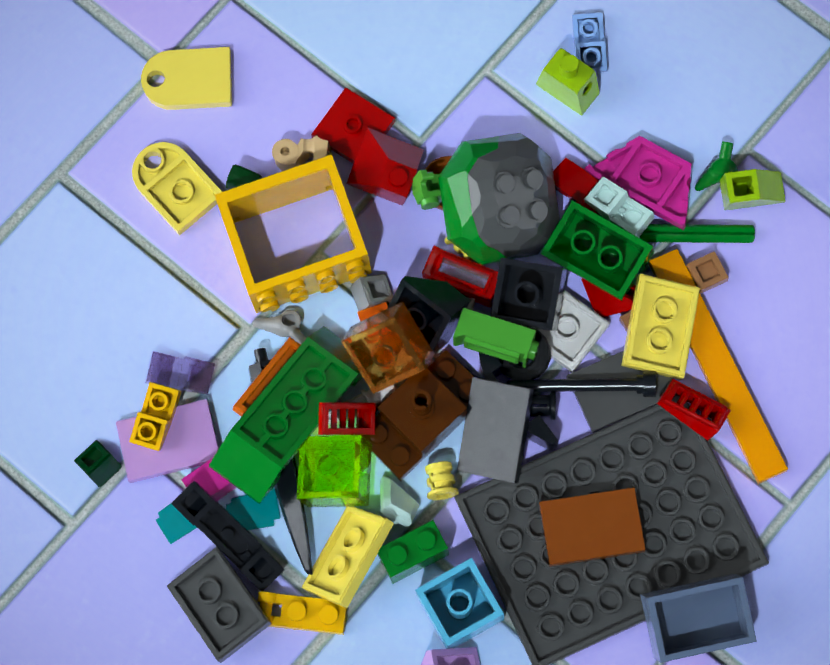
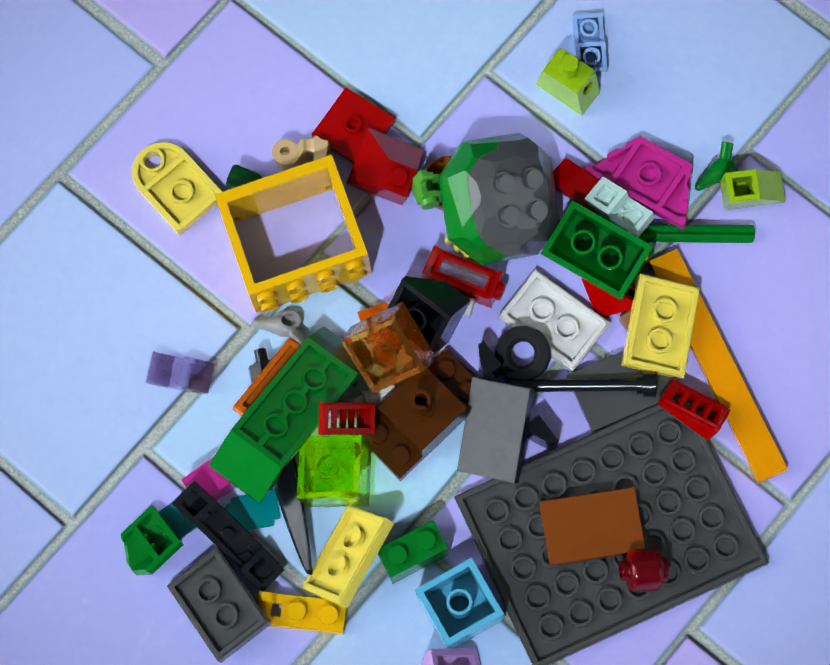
(98, 463): dark green slope -> none
(150, 542): none -> green slope
(155, 417): yellow slope -> none
(187, 445): lavender tile -> none
(191, 78): light yellow tile -> none
(371, 291): light grey slope -> none
(397, 503): light aqua piece -> none
(440, 481): light yellow bush -> none
(495, 337): bright green window -> none
(529, 294): black brick -> none
(549, 411): black bush -> none
(644, 570): none -> dark red head
(698, 618): sand blue piece -> none
(707, 272): medium nougat plate -> none

